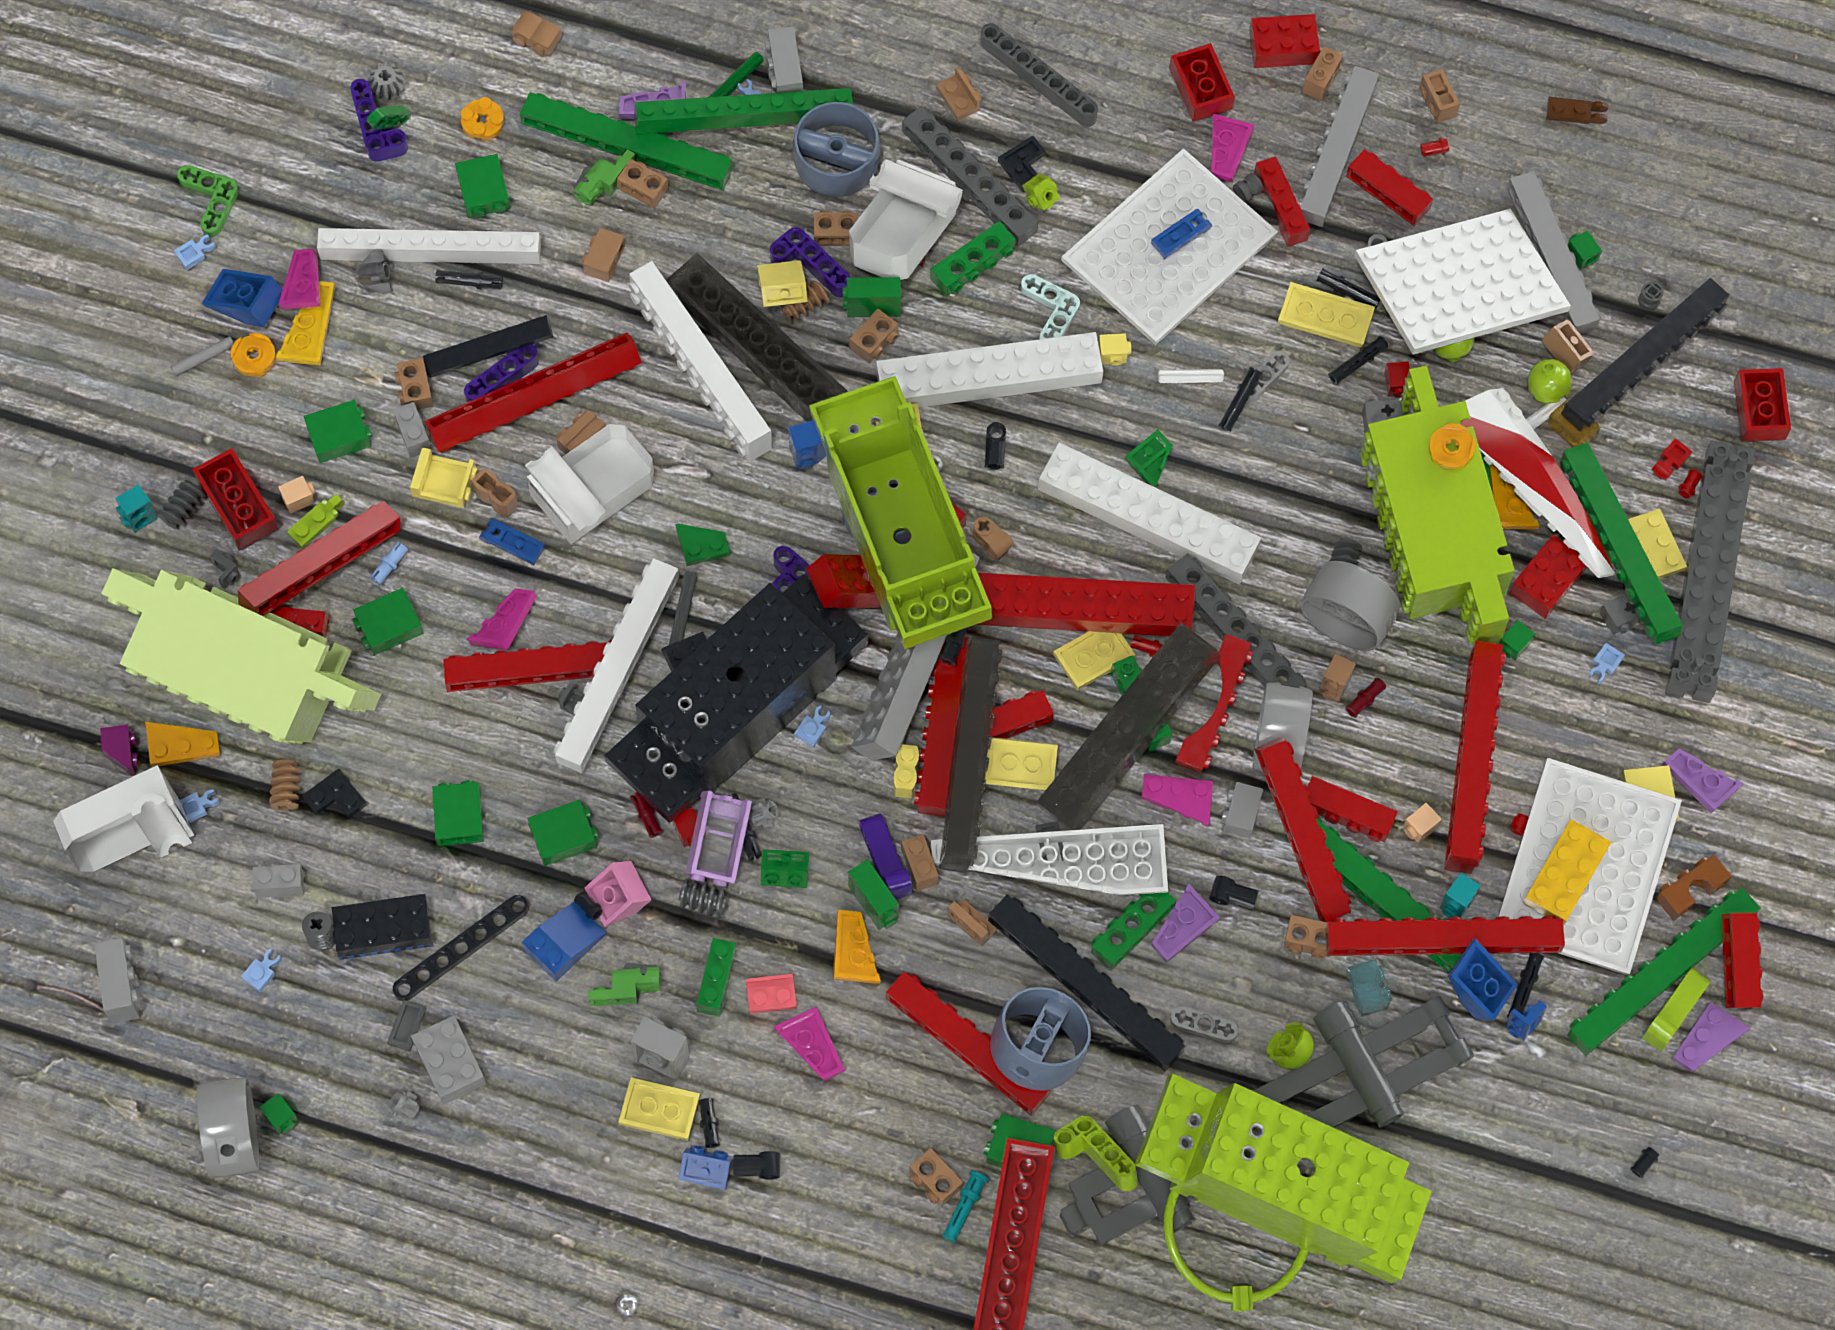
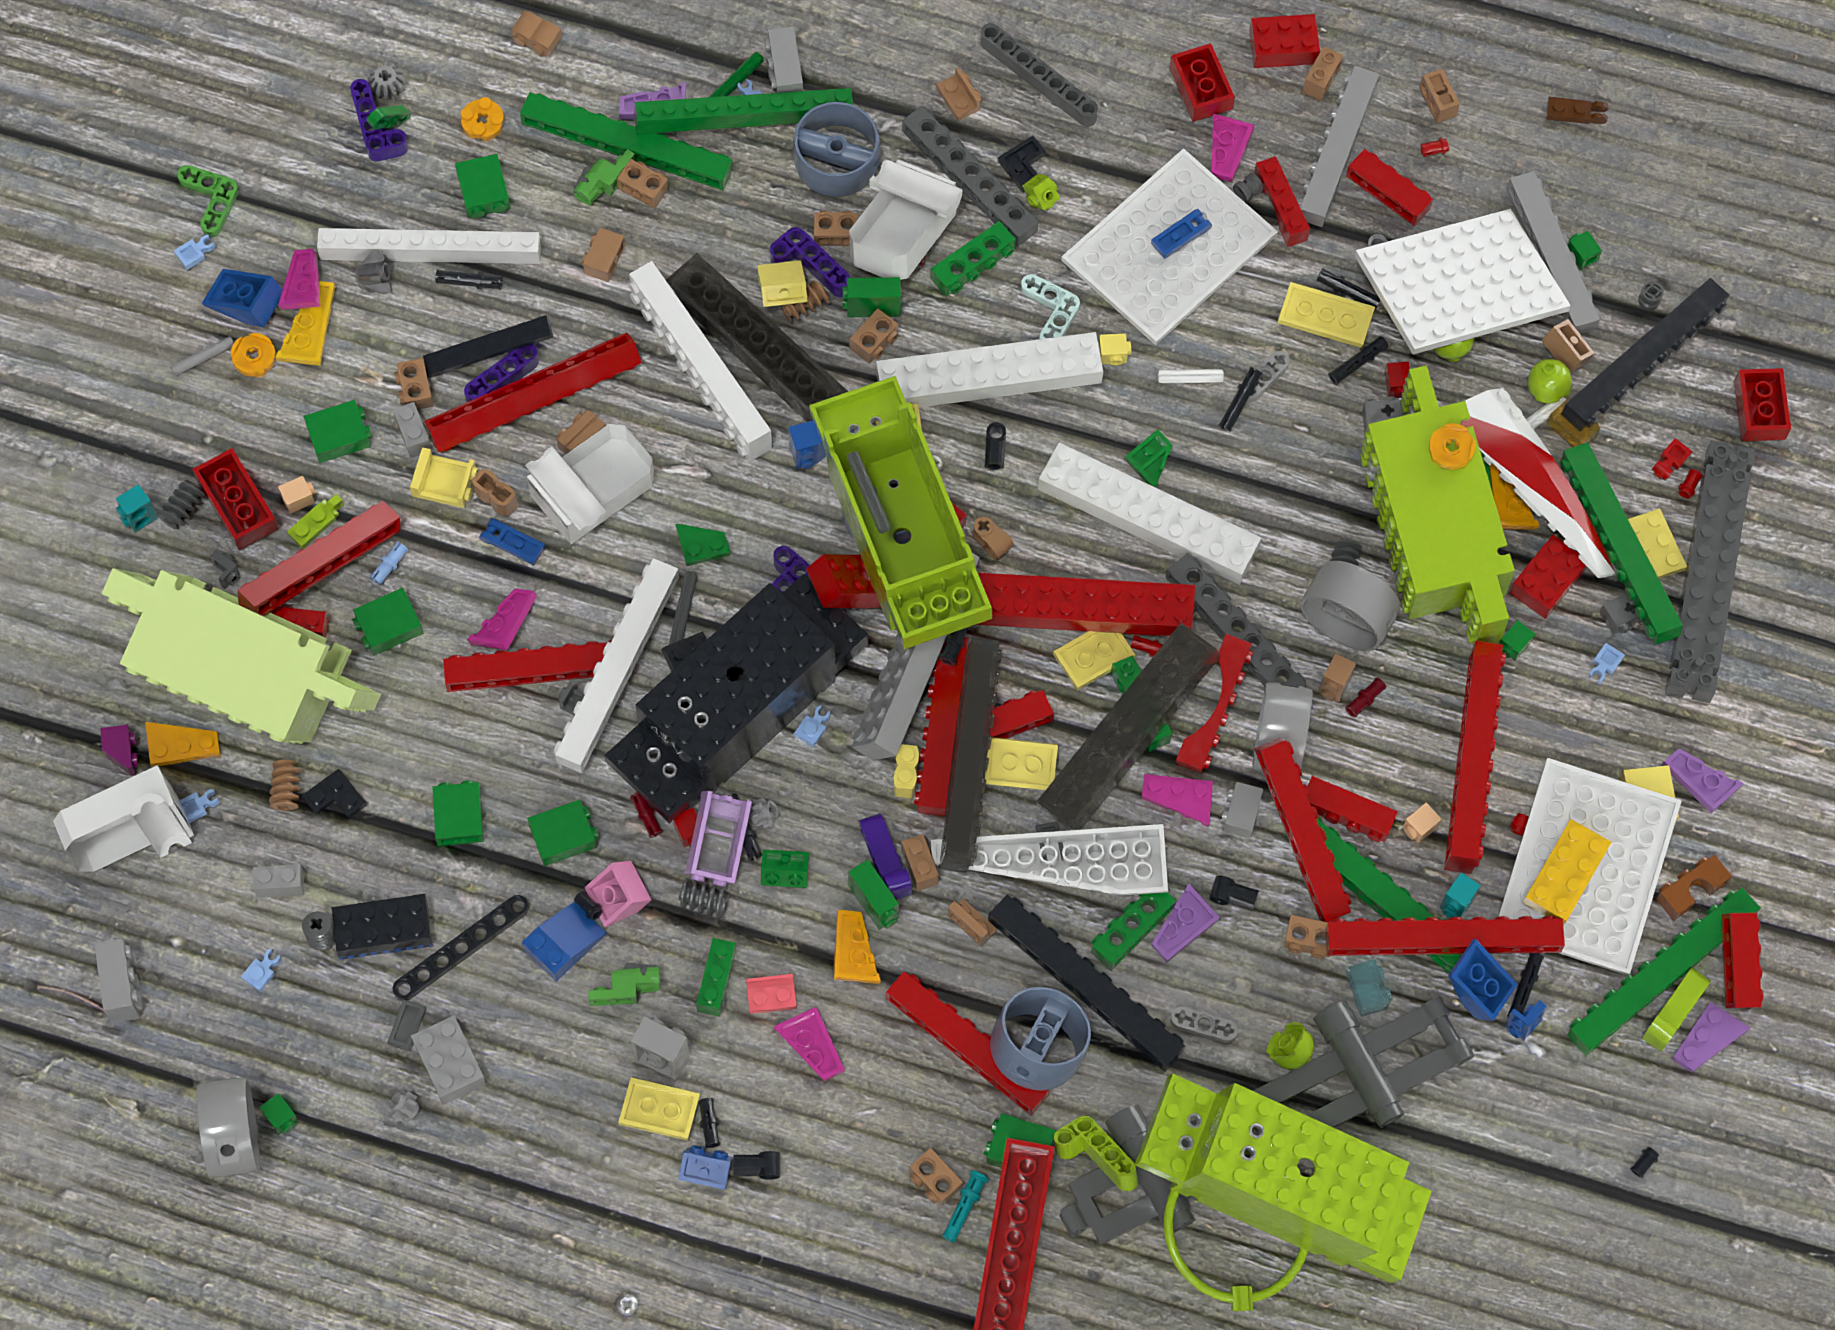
(868, 492): none -> dark grey axle

